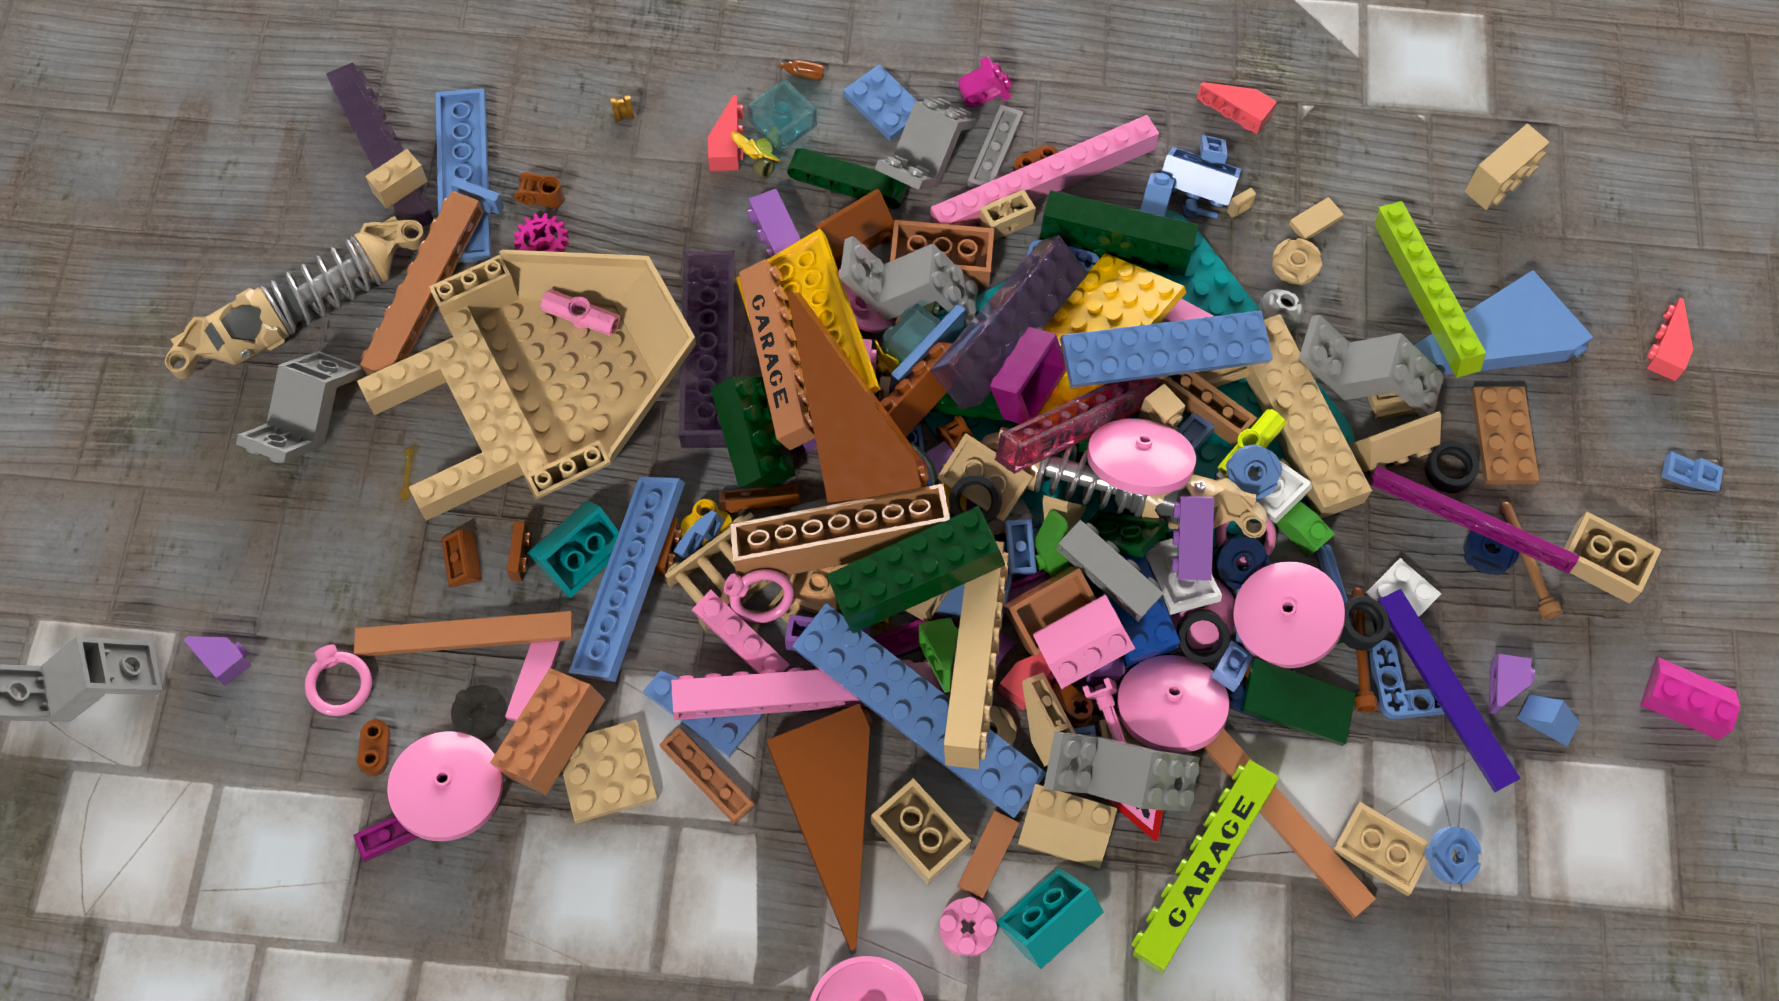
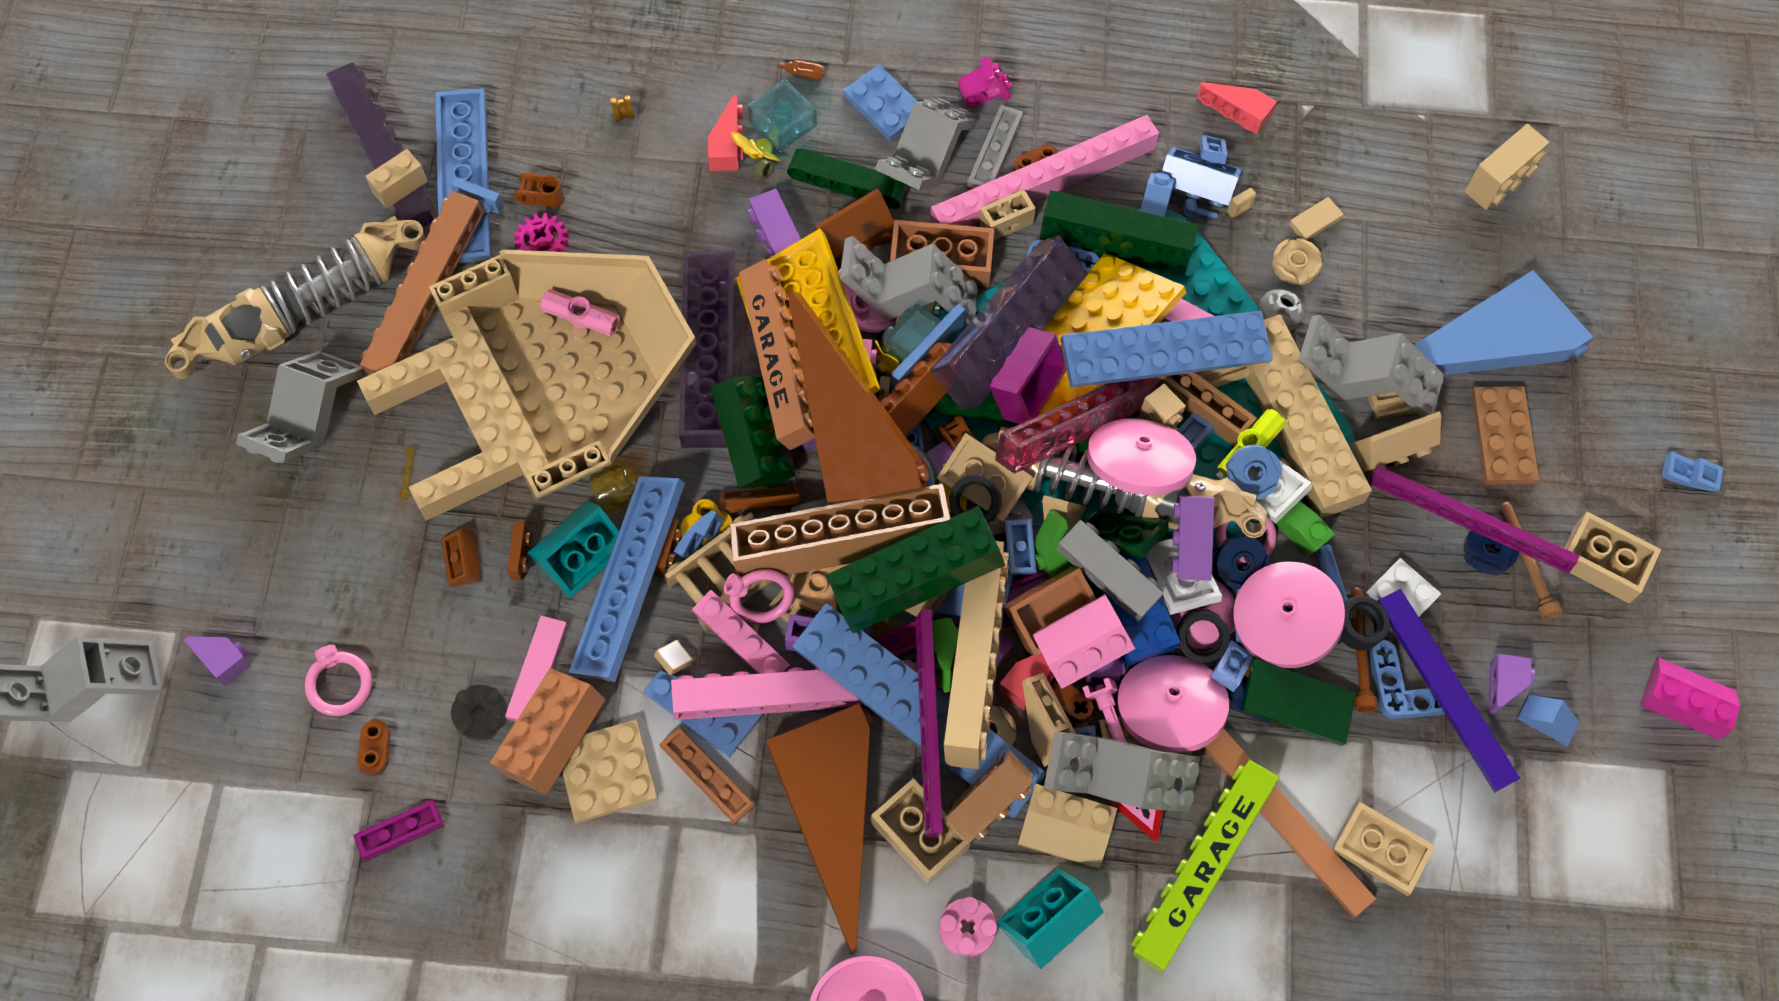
(449, 808): bright pink dish -> none
(463, 634): nougat tile -> none
(613, 486): none -> clear yellow hair
(673, 657): none -> tile
(928, 724): none -> magenta tile
(988, 855): nougat tile -> none
(990, 797): none -> medium nougat brick
(1430, 290): lime brick -> none
(1440, 858): medium blue plate -> none
(1461, 452): black tyre -> none
(1674, 343): coral slope -> none

